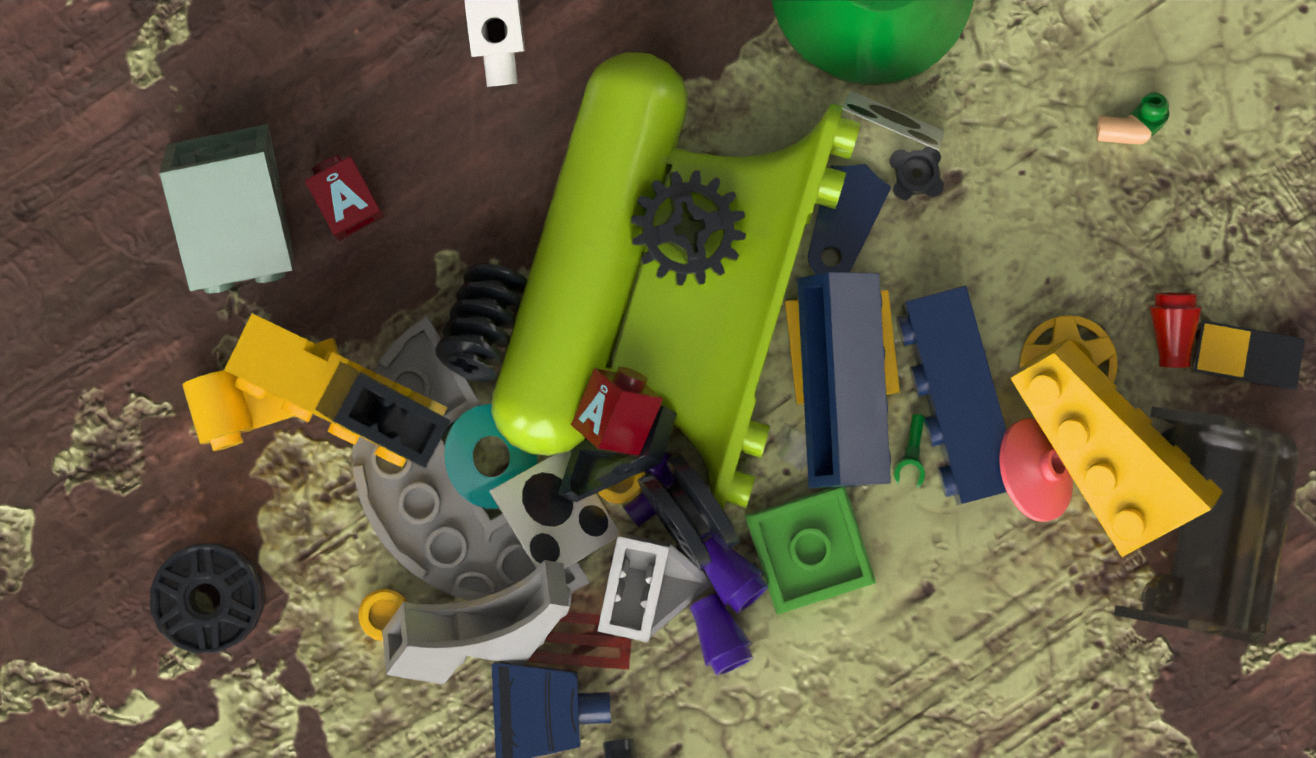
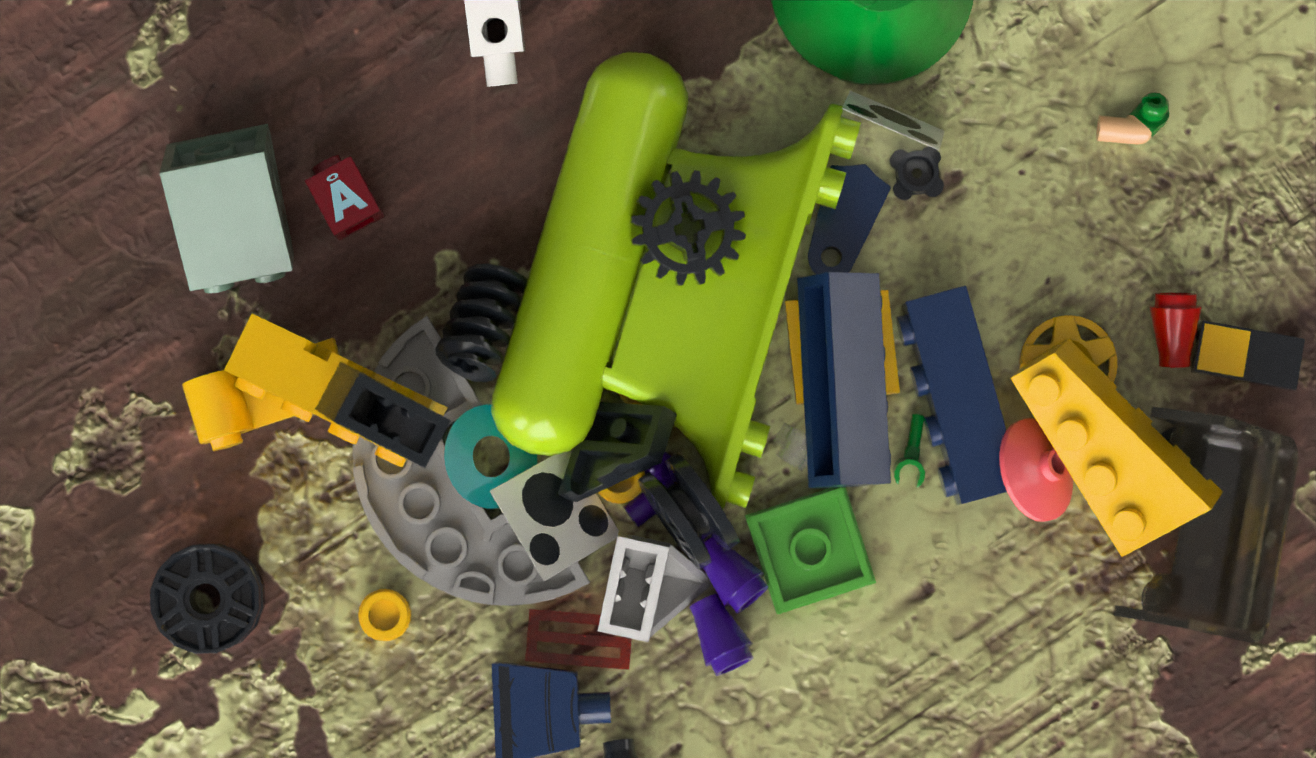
(505, 627): light grey arch -> none
(617, 410): dark red brick -> none

